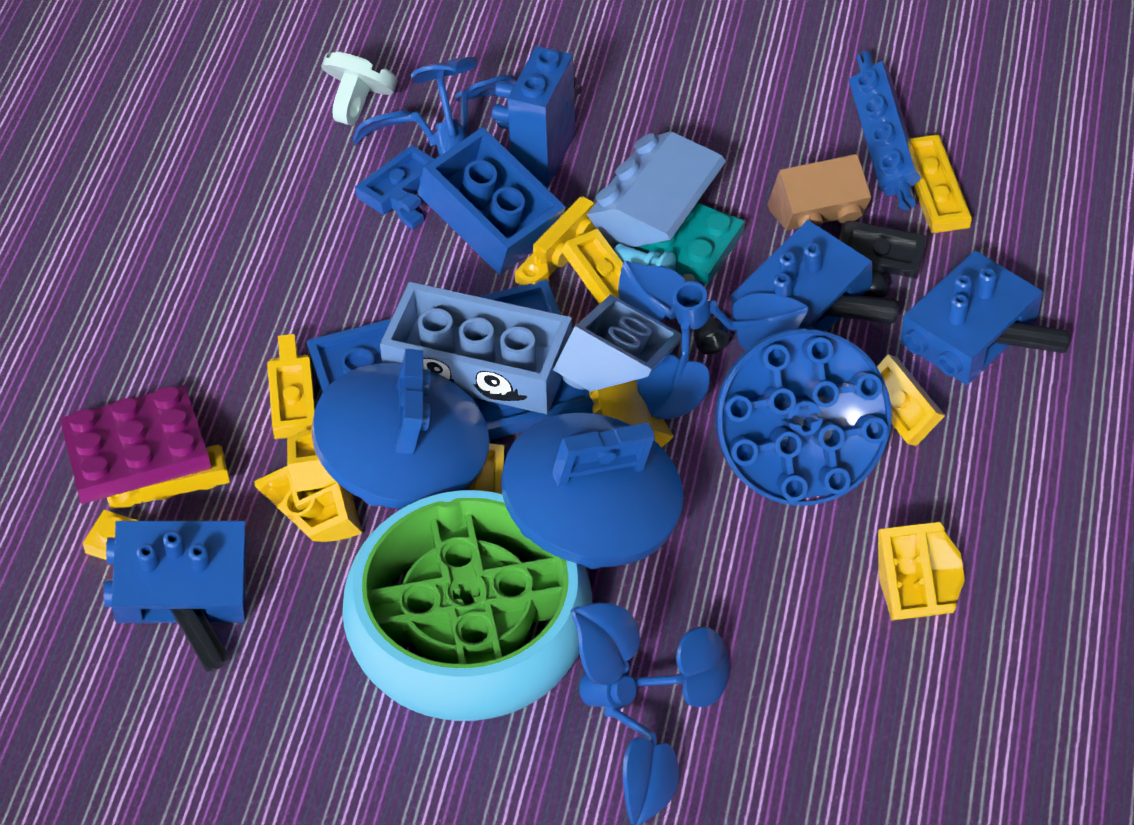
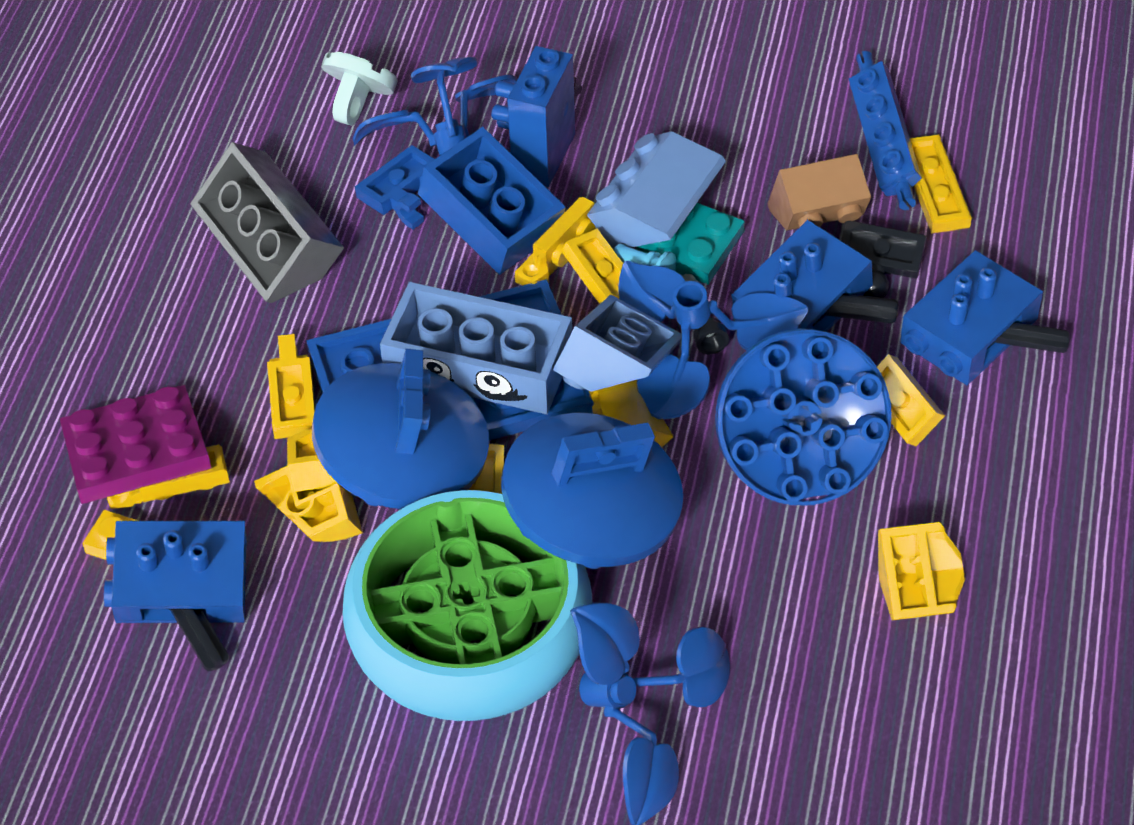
(265, 223): none -> dark grey slope

